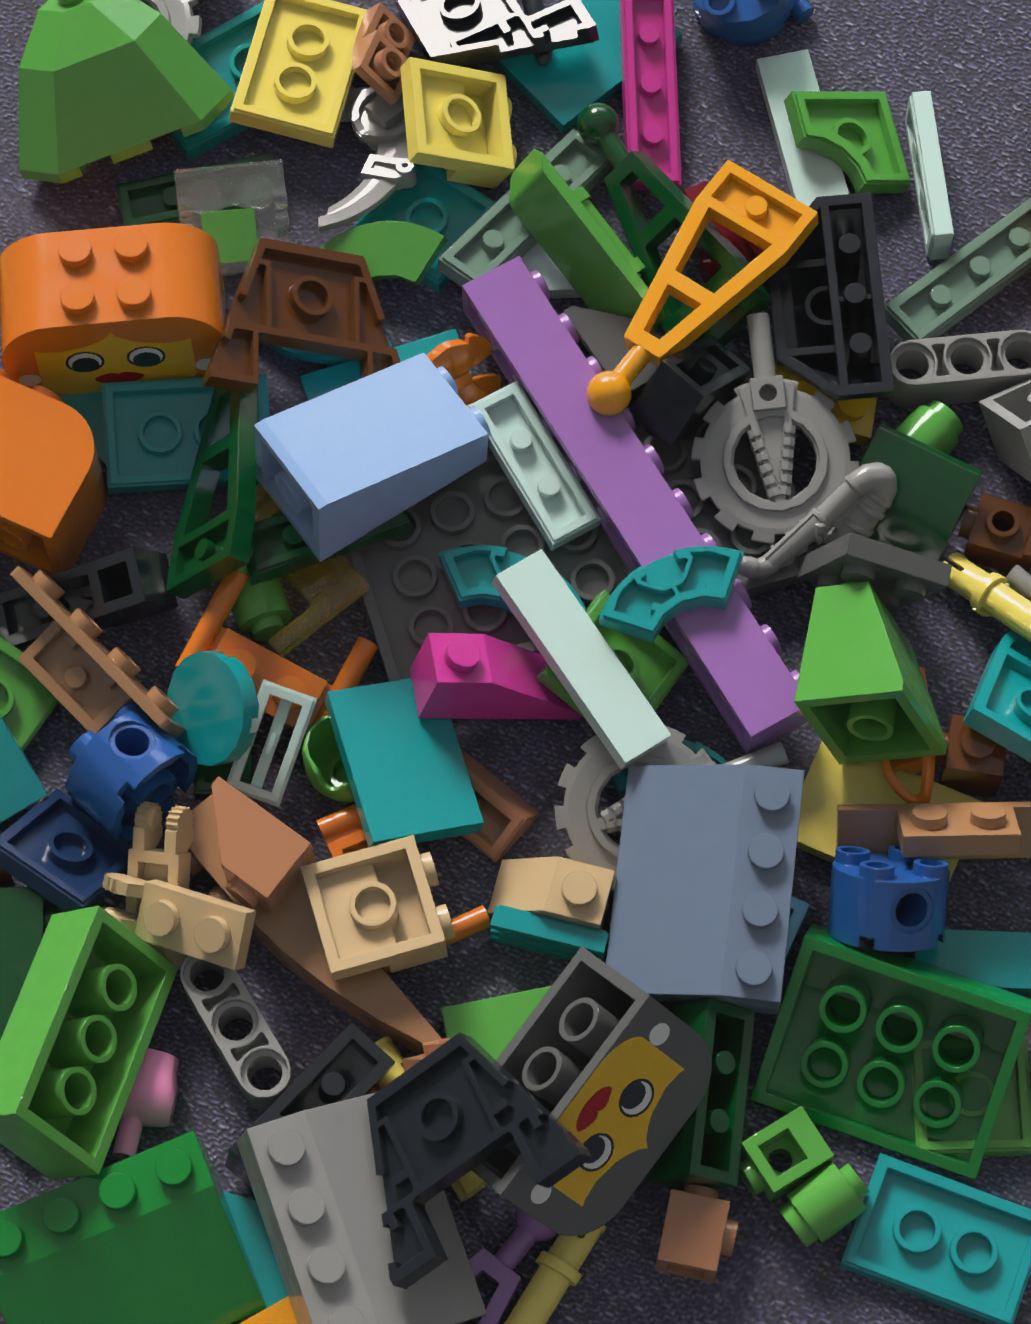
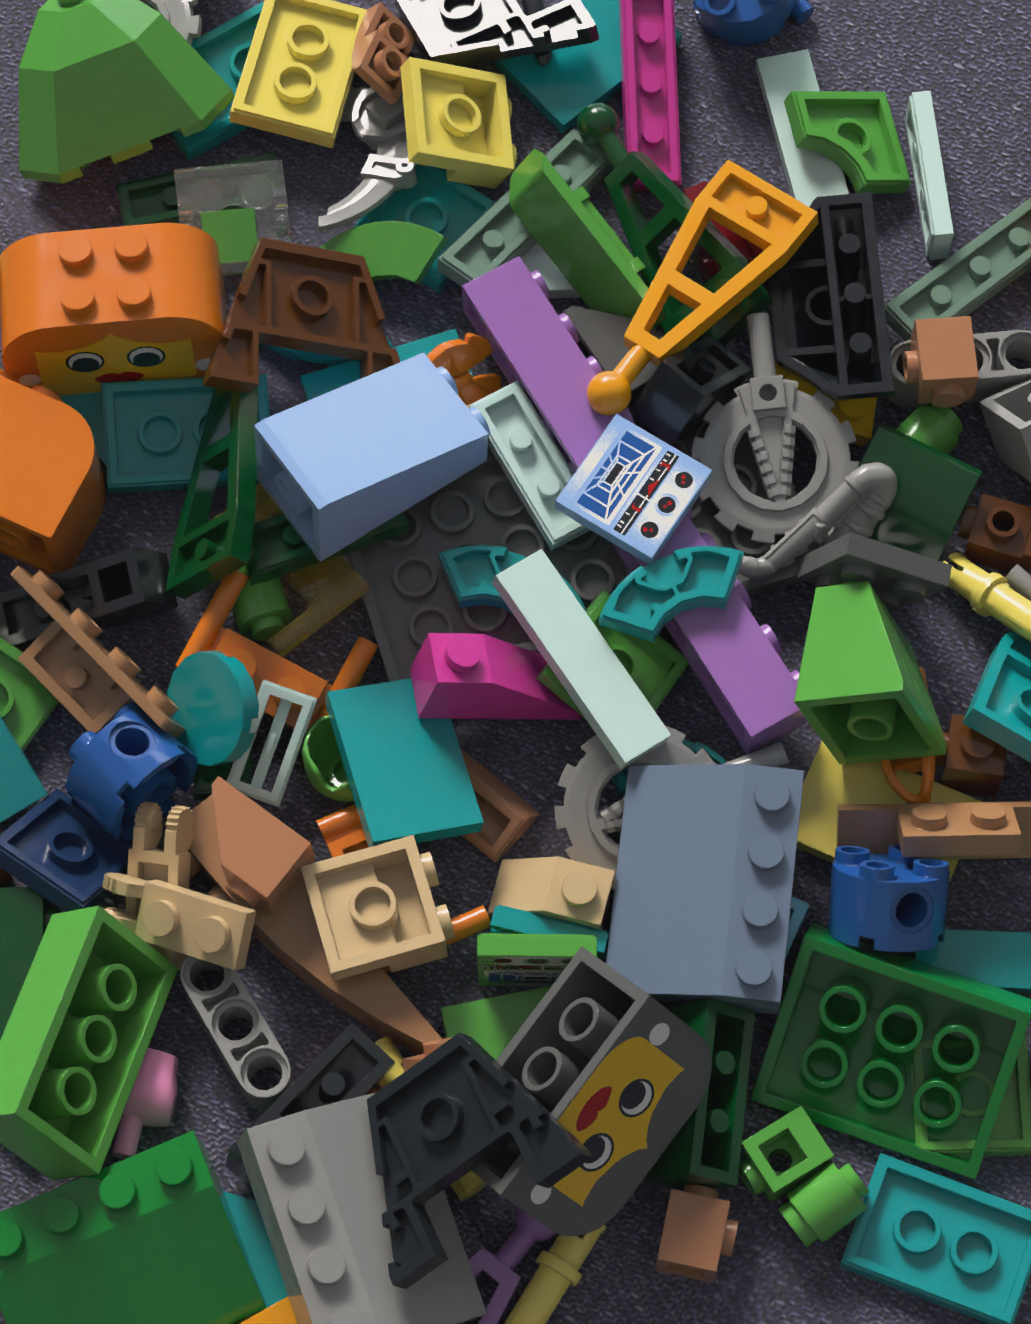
(527, 958): none -> bright green tile
(633, 489): none -> tile
(942, 361): none -> nougat brick

